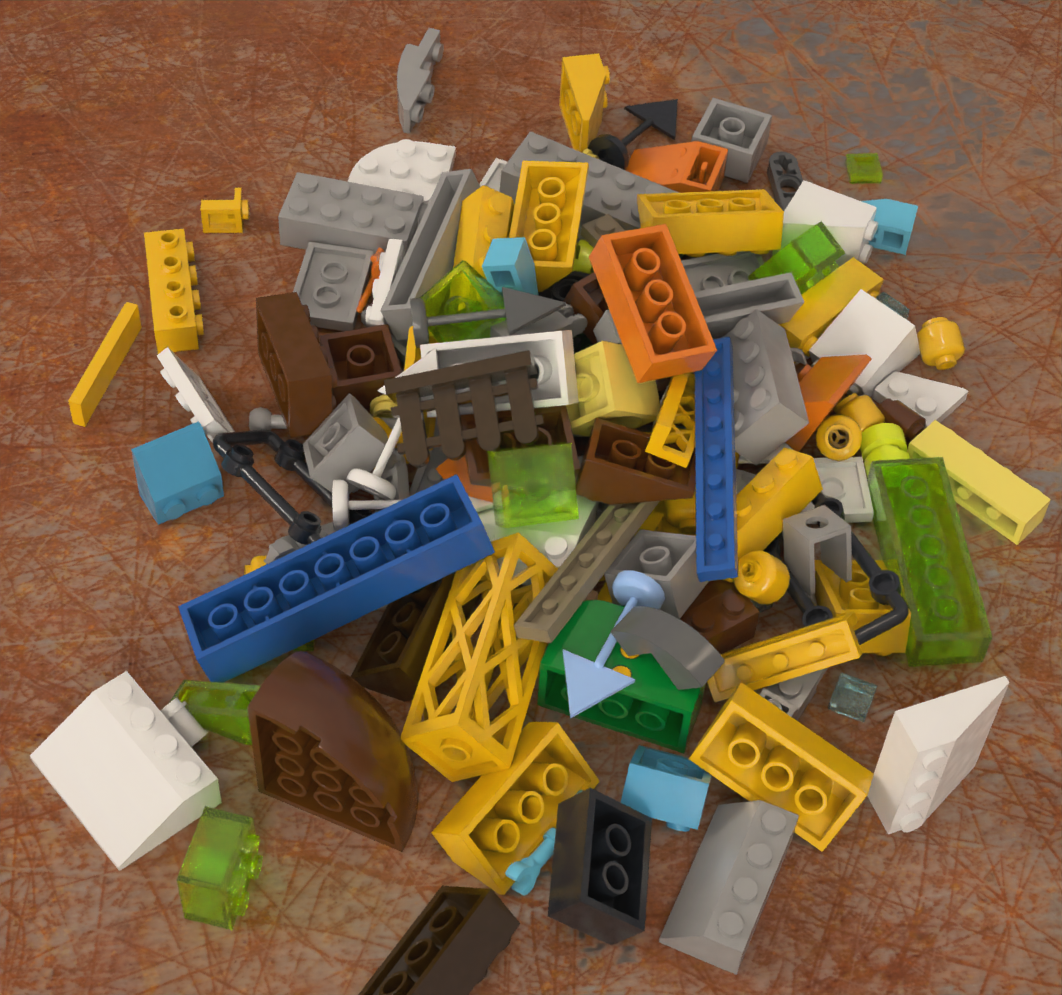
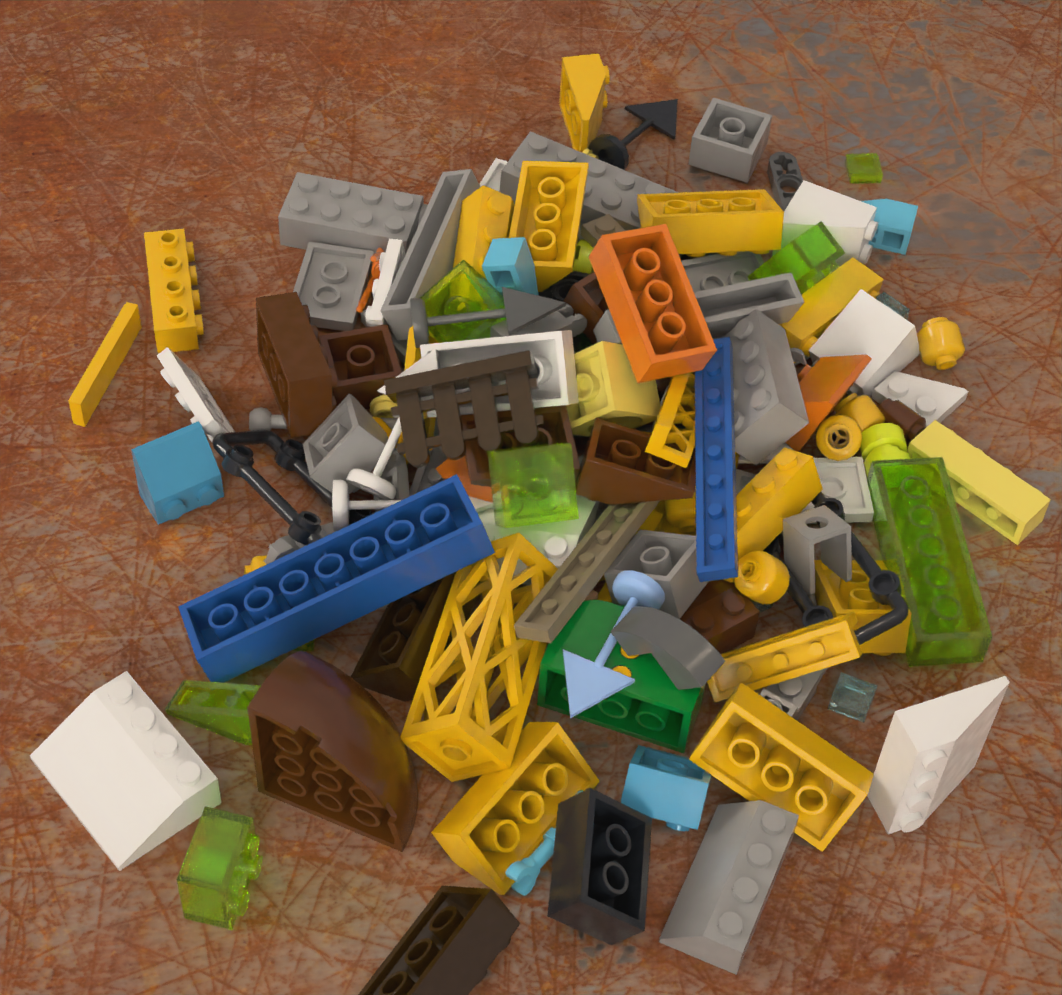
(183, 721): white pin -> none
(224, 215): yellow bracket -> none
(405, 167): white plate -> none
(414, 78): light grey slope -> none
(681, 166): orange slope -> none

